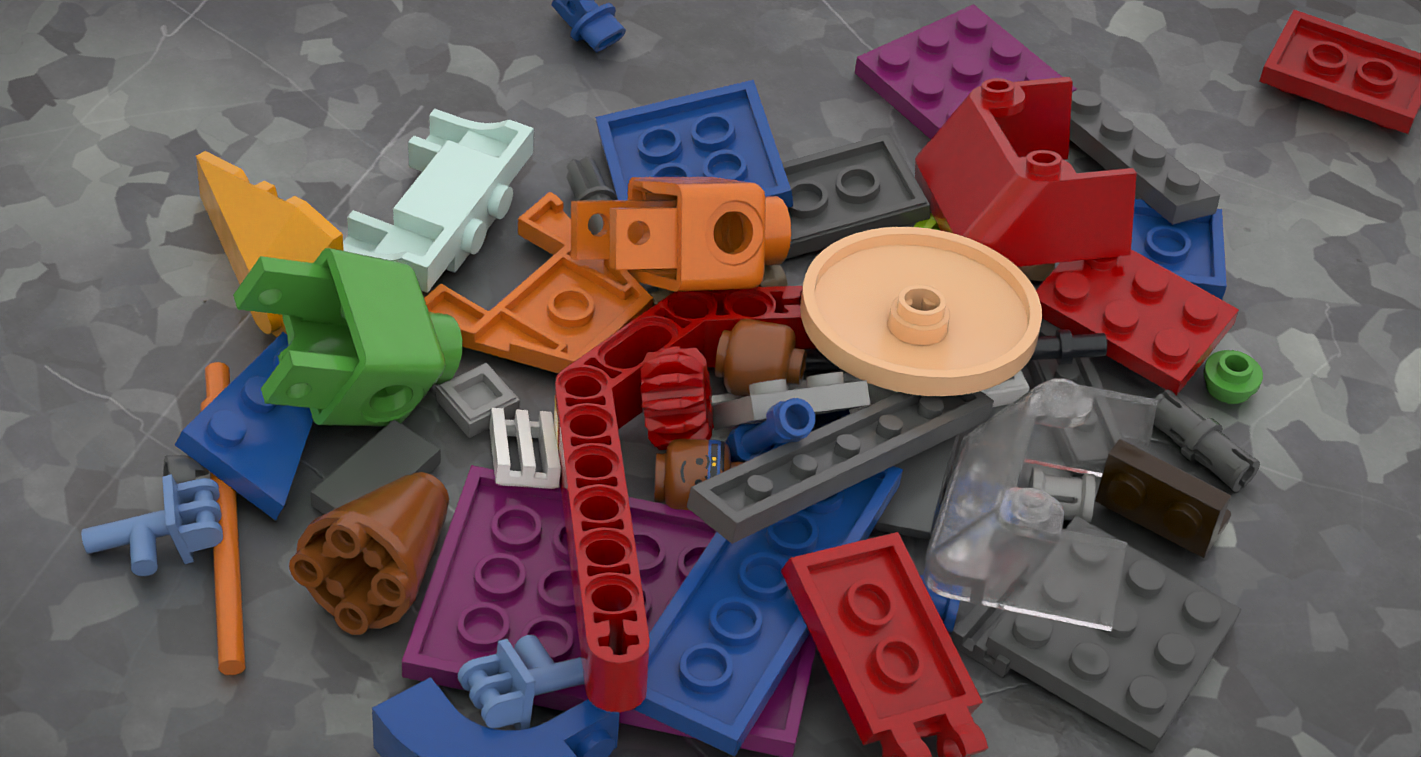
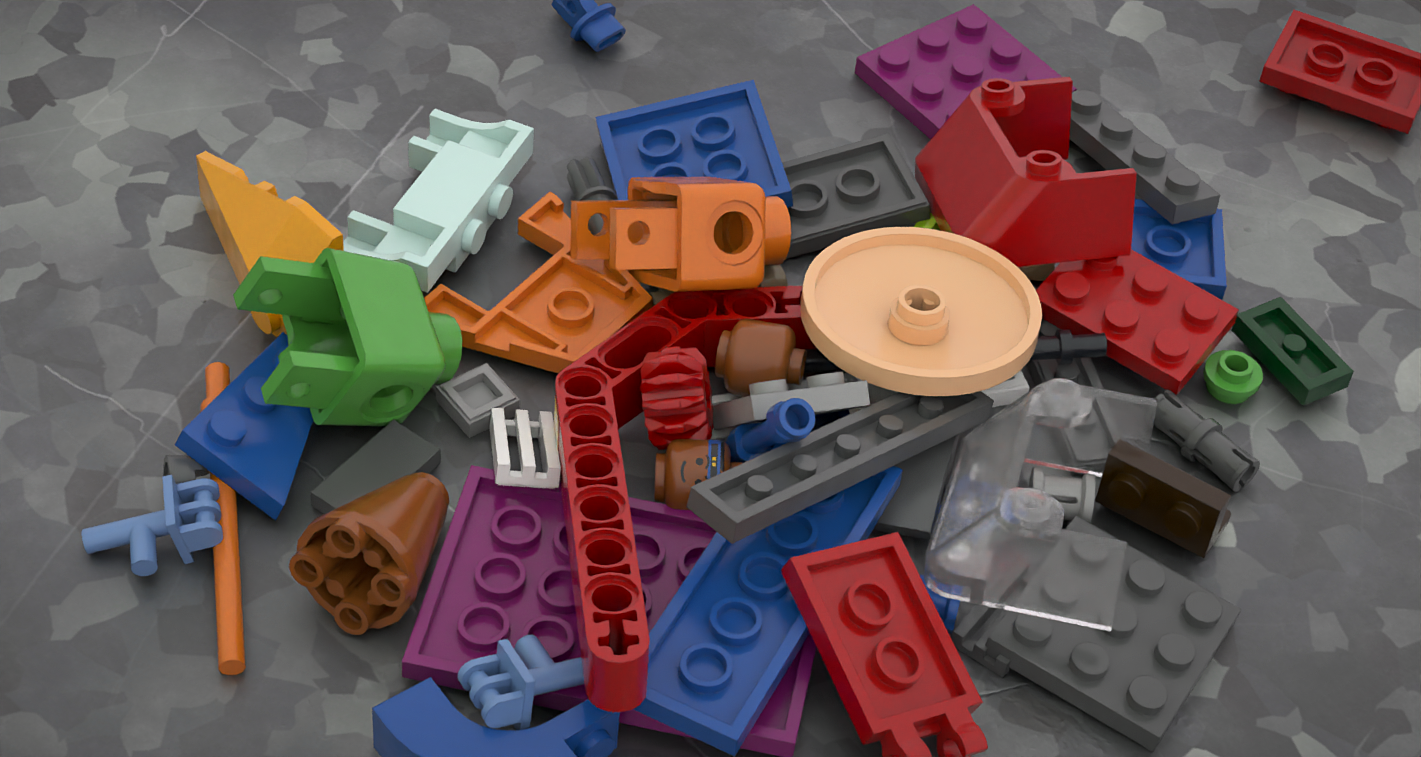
(1292, 351): none -> dark green plate

